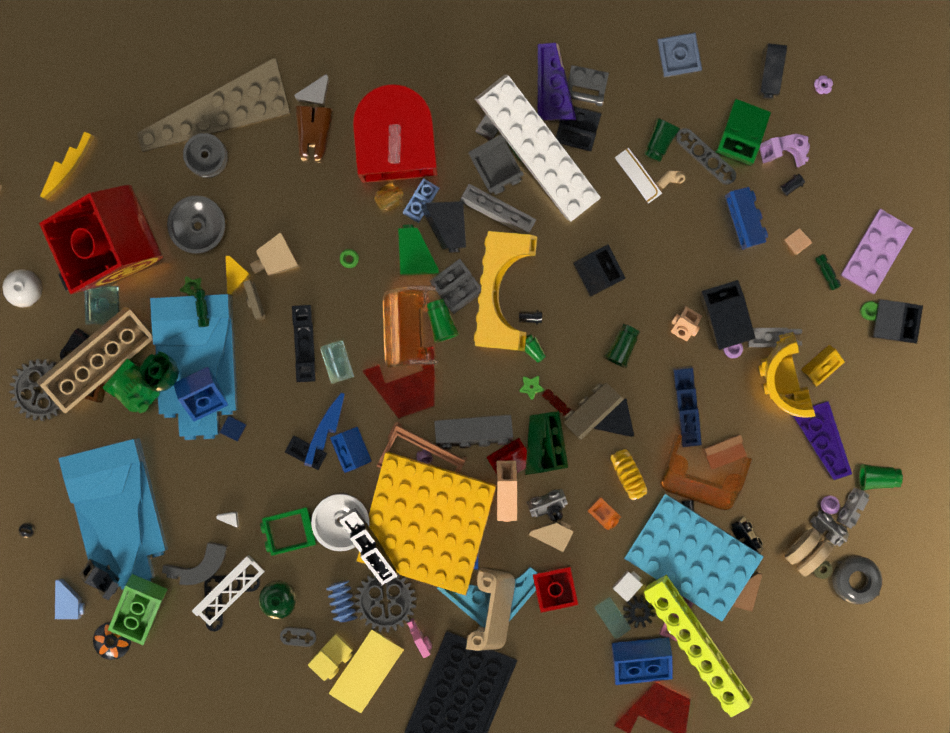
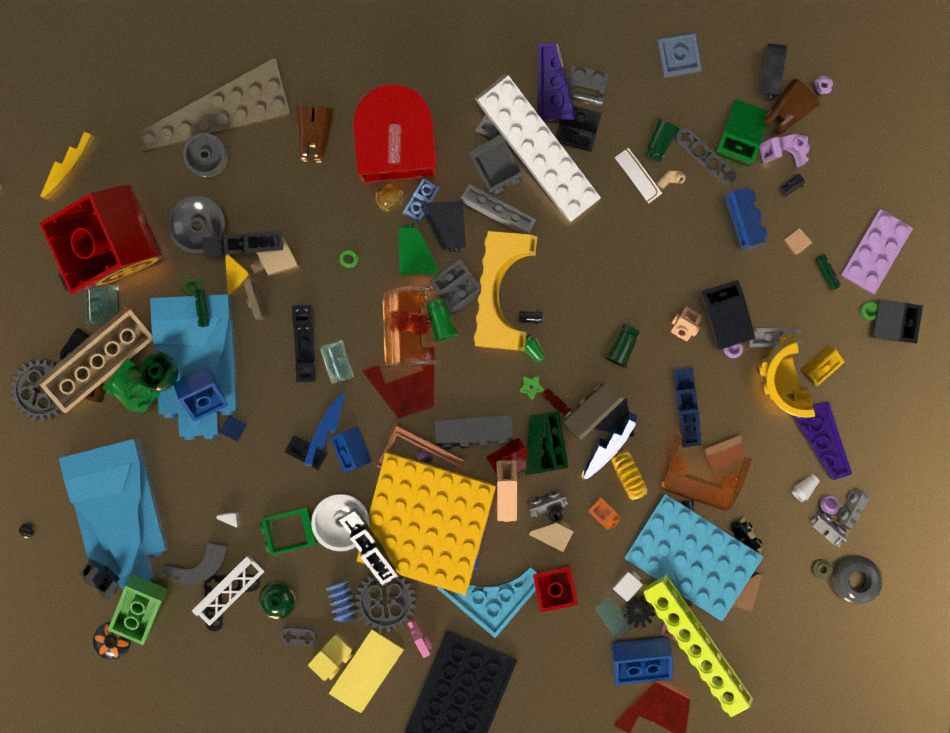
(22, 288): white cylinder -> none
(67, 602): light blue slope -> none
(242, 244): none -> black slope
(315, 92): light grey slope -> none
(418, 324): none -> clear red hinge
(501, 587): tan windscreen -> none
(599, 270): black slope -> none
(607, 449): none -> slope
(792, 106): none -> reddish brown piece
(805, 488): none -> white cone
(808, 552): tan wheel -> none
(879, 477): green plant -> none

